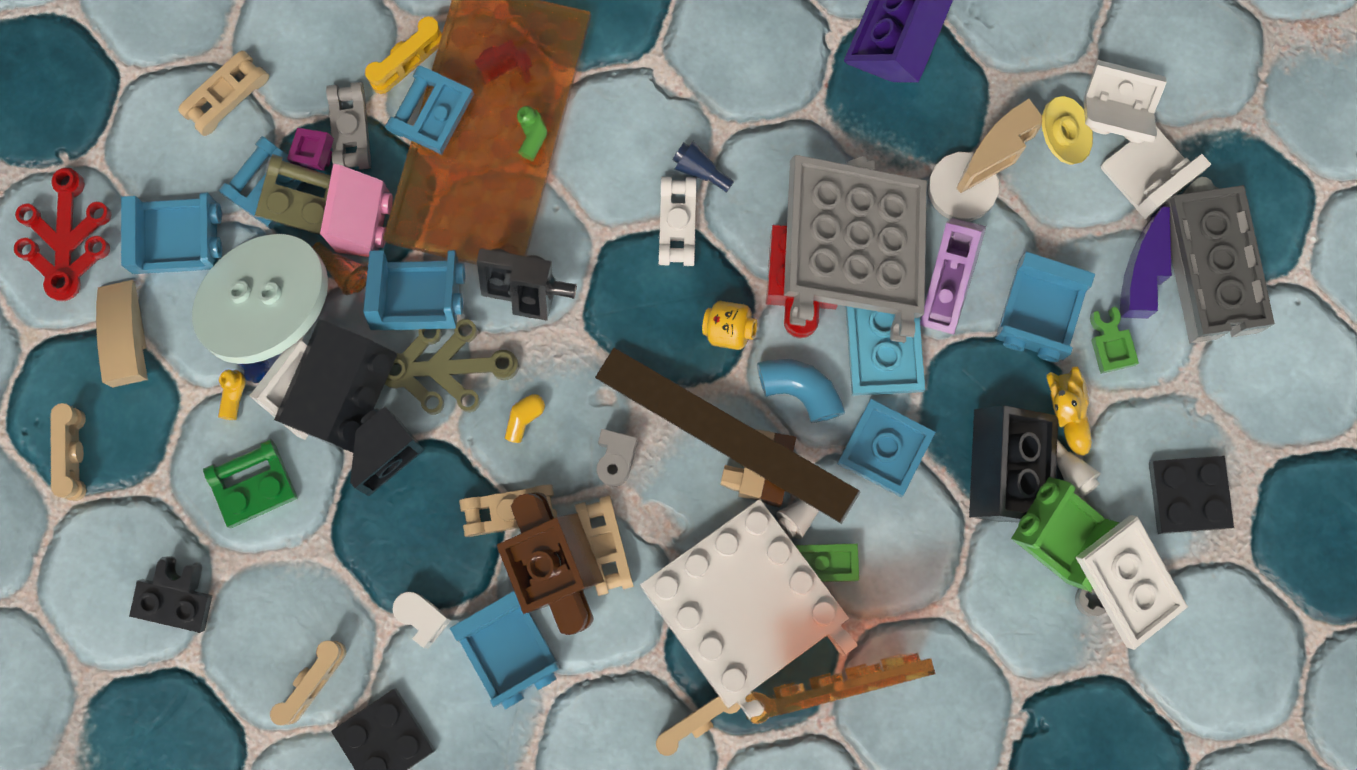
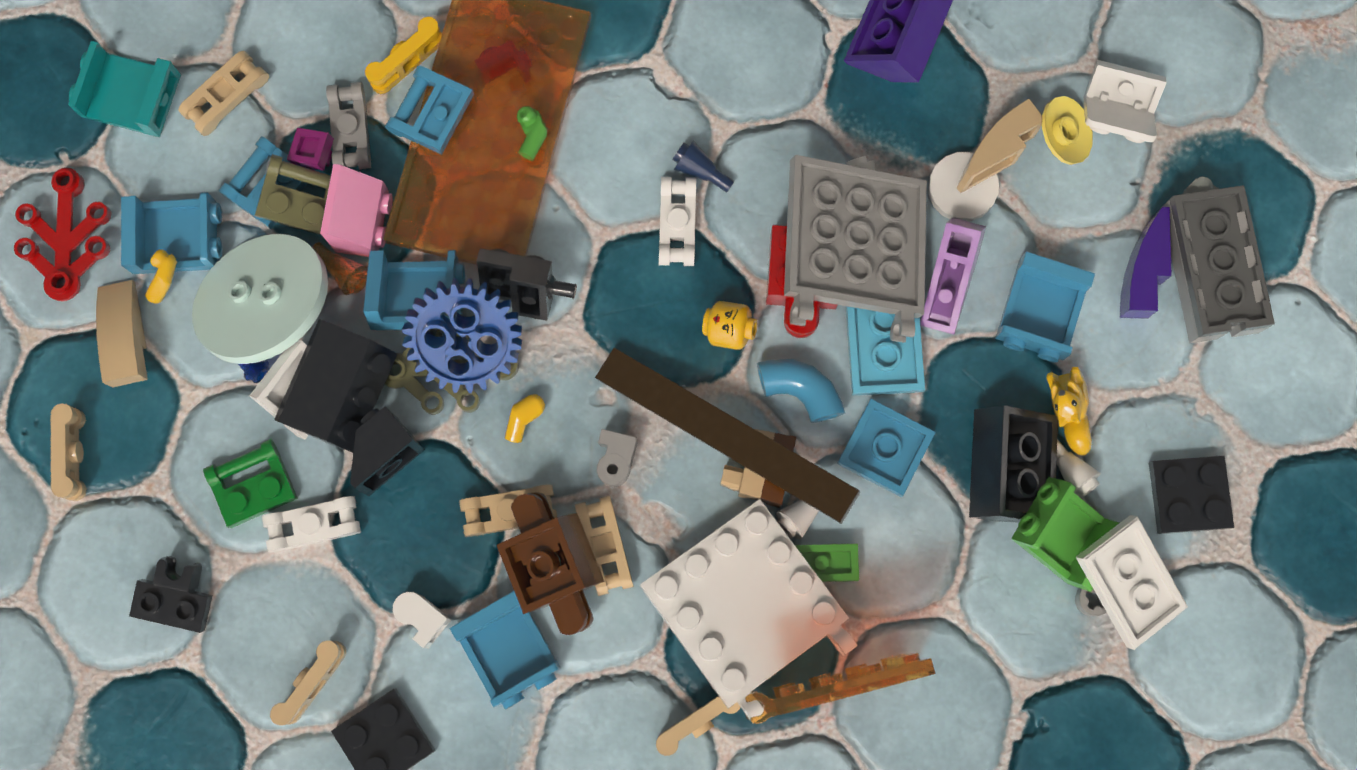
(124, 91): none -> teal panel
(163, 278): none -> yellow arm
(233, 386): yellow arm -> none
(311, 524): none -> white plate
(489, 319): none -> gear
(1113, 347): bright green plate -> none
(1152, 172): white bracket -> none

